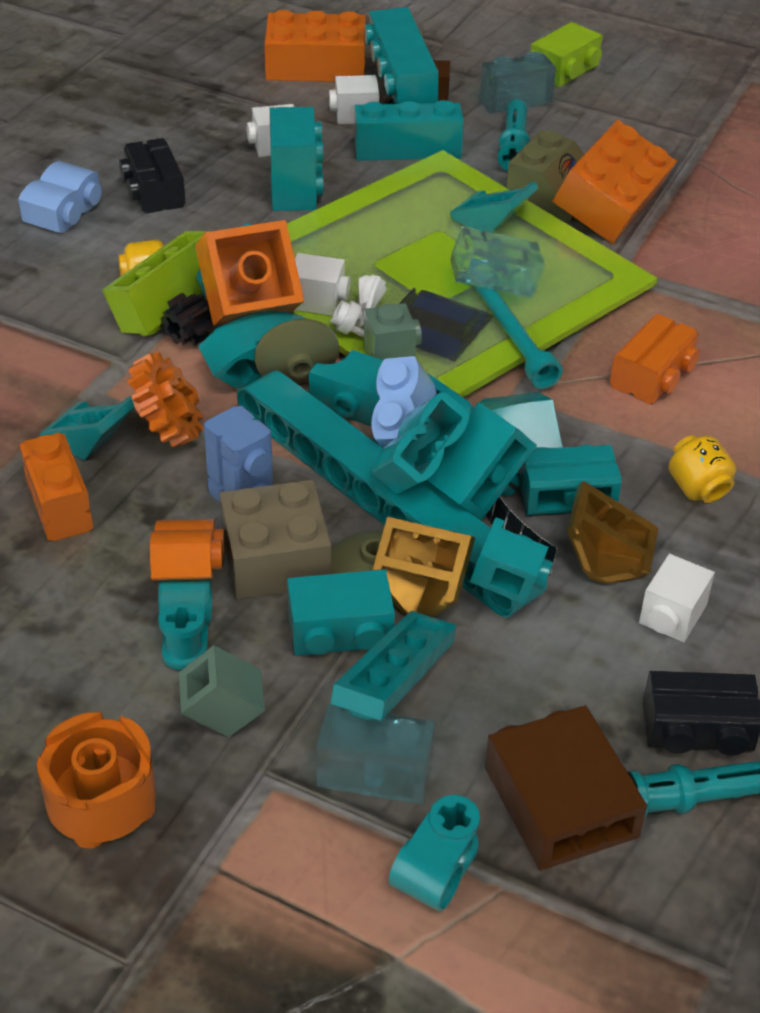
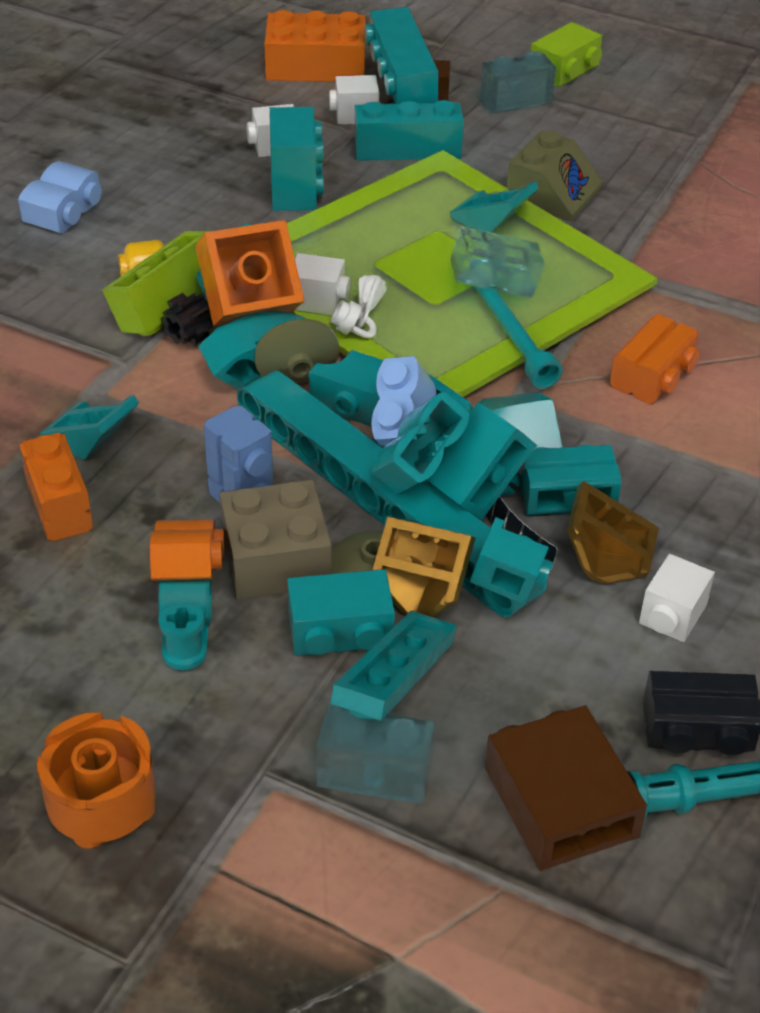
(152, 176): black brick -> none
(165, 399): orange gear -> none
(221, 691): sand green brick -> none
(390, 332): sand green brick -> none
(438, 852): teal piece -> none
(445, 323): clear smoke piece -> none
(514, 134): teal pin -> none
(614, 181): orange brick -> none
(702, 468): yellow head -> none

